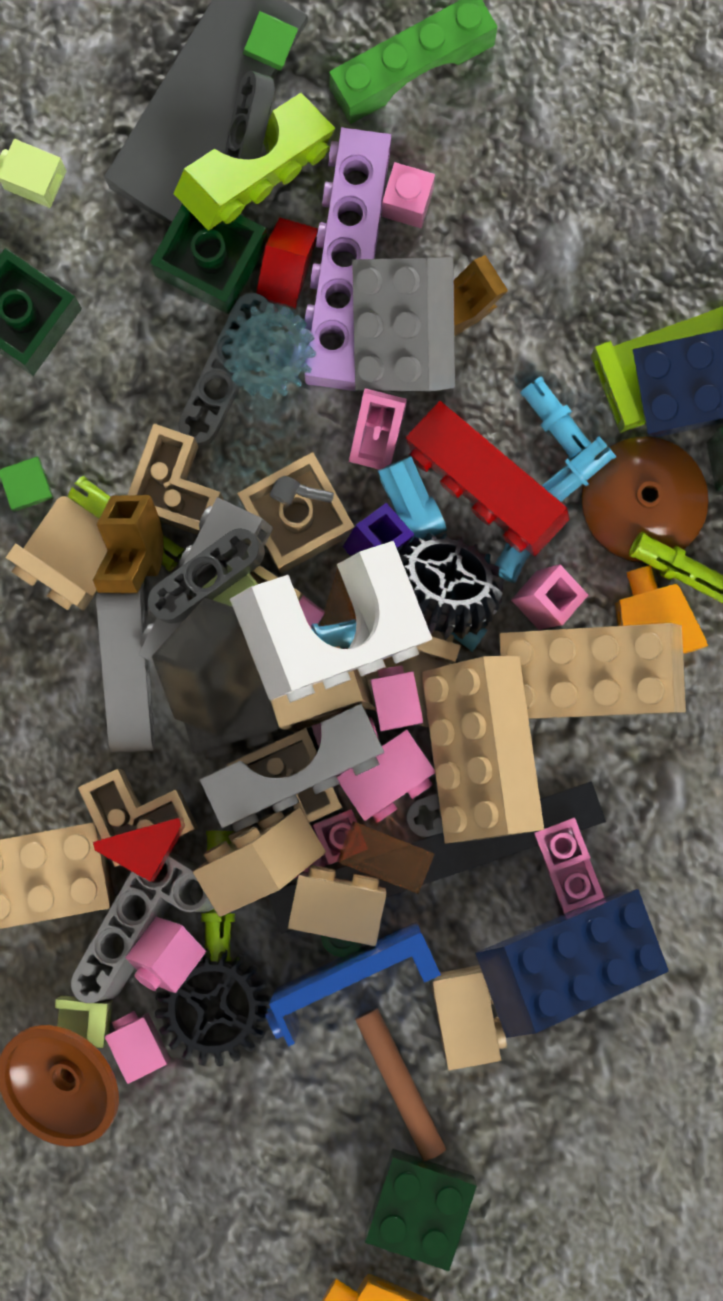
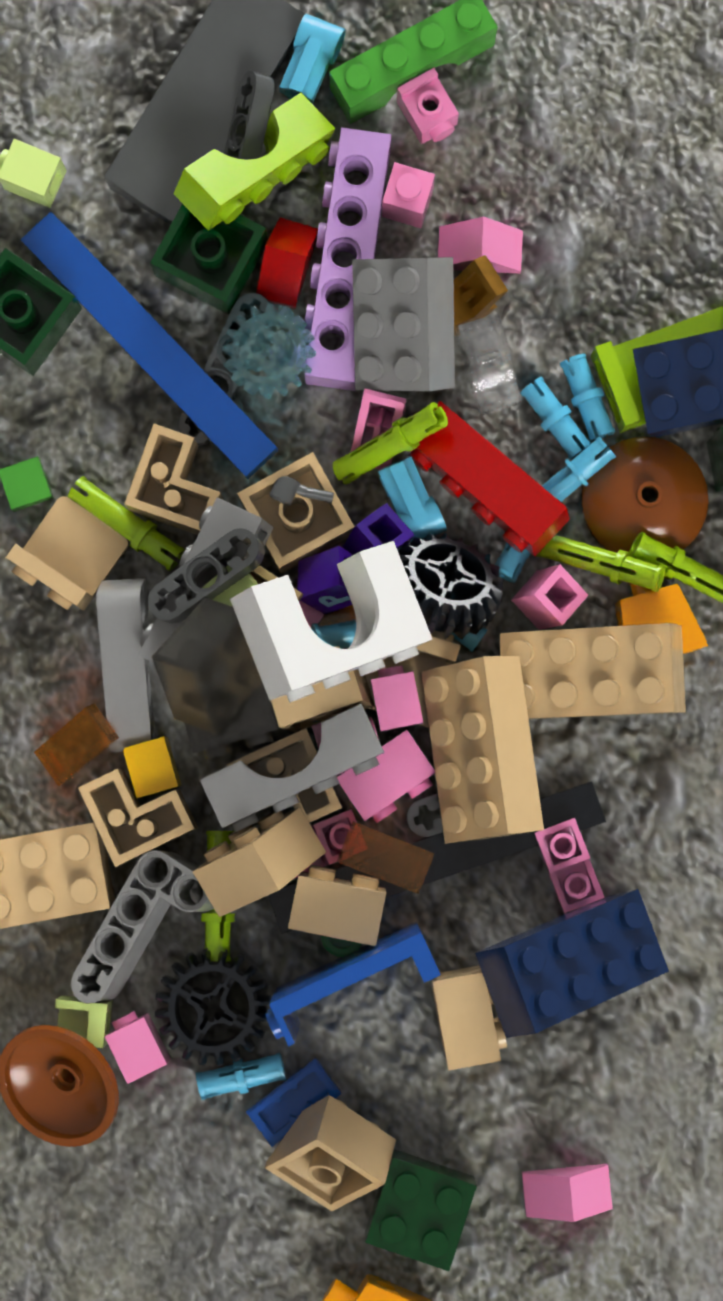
(76, 744): none -> clear orange tile
(133, 544): pearl gold brick -> none
(143, 849): red slope -> none
(150, 345): none -> blue tile
(152, 767): none -> yellow panel
(165, 955): bright pink brick -> none
(240, 1076): none -> medium azure pin
(270, 41): bright green tile -> none
(283, 1105): none -> blue plate
(314, 48): none -> medium azure piece
(322, 582): none -> dark purple brick
(333, 1154): none -> tan slope
(400, 1084): nougat piece -> none
(401, 437): none -> lime pin
(427, 124): none -> bright pink brick
(482, 237): none -> bright pink slope
(488, 364): none -> clear arch
(567, 1192): none -> bright pink slope
(587, 397): none -> medium azure pin
(645, 575): none -> lime pin

